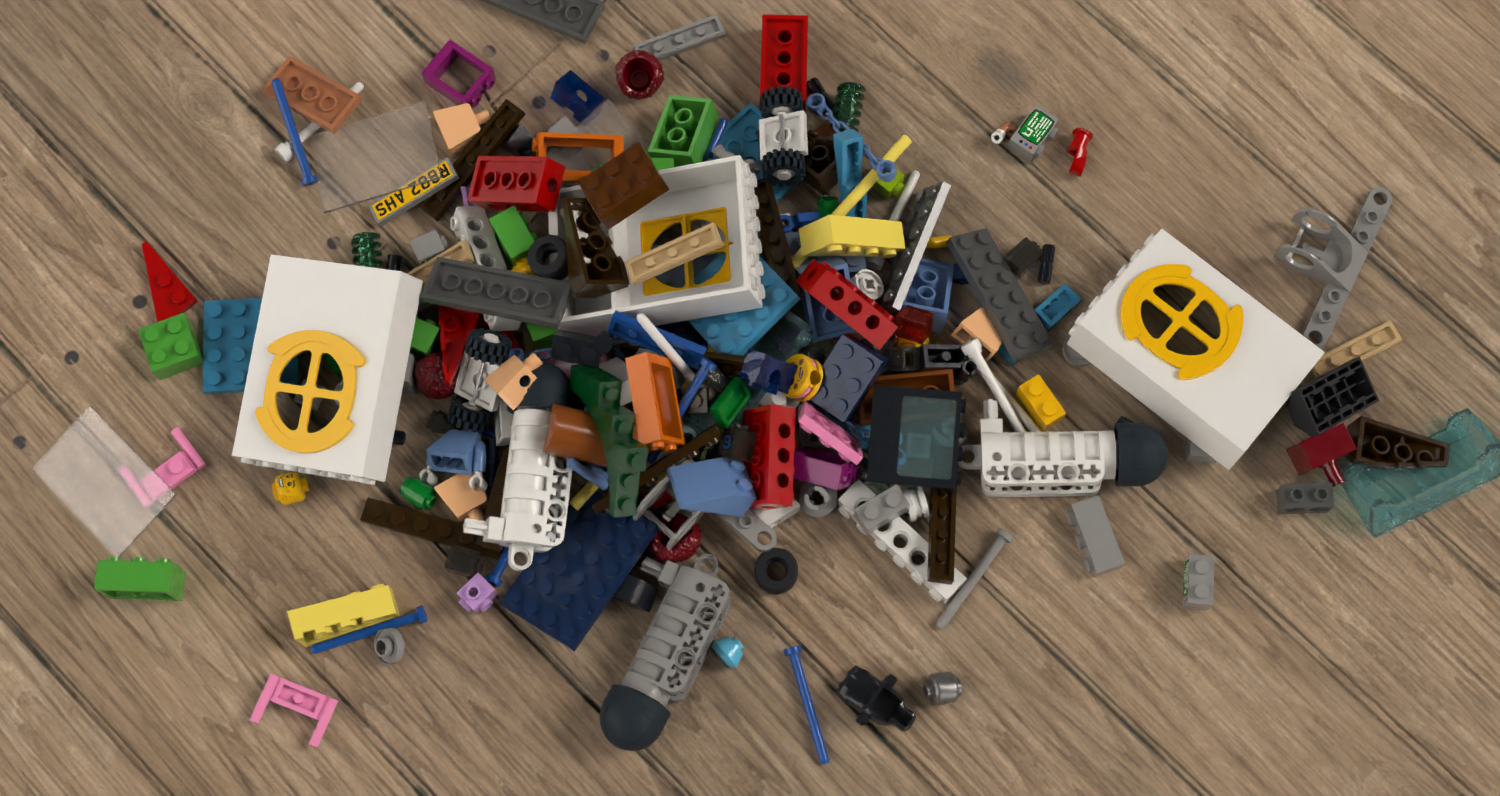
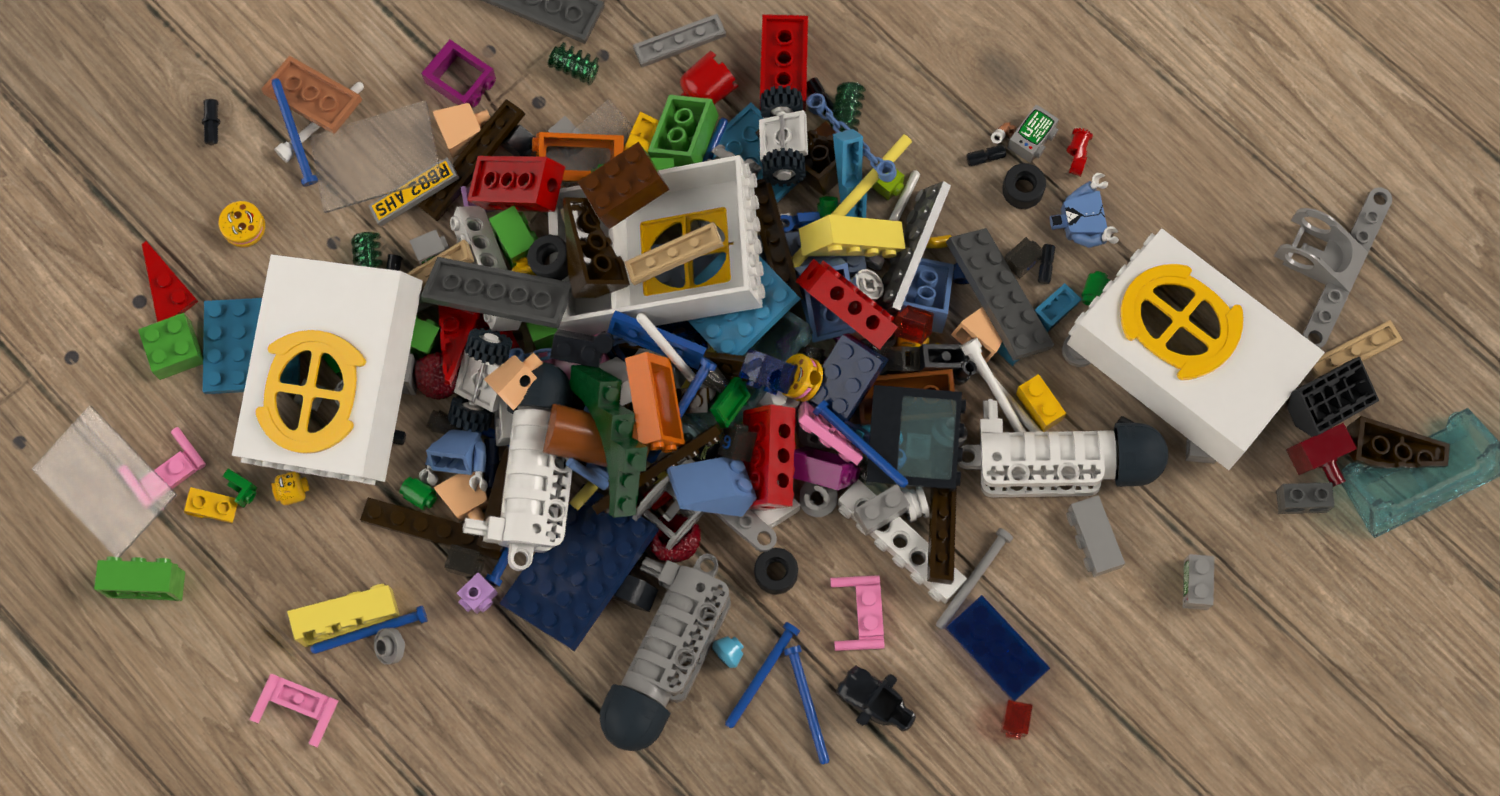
(210, 121): none -> black axle
(210, 505): none -> yellow plate
(237, 483): none -> green bracket
(242, 224): none -> yellow head
(566, 92): clear blue brick -> none
(573, 64): none -> clear green piece
(639, 74): dark red hair -> none
(642, 131): none -> yellow plate
(708, 79): none -> red cylinder
(790, 630): none -> blue bar
(822, 410): none -> blue bar
(868, 612): none -> bright pink plate
(942, 688): flat silver head -> none
(991, 154): none -> black piece
(997, 648): none -> clear blue plate
(1016, 719): none -> clear red brick
(1027, 172): none -> black tyre
(1084, 216): none -> medium blue torso
(1093, 287): none -> green brick

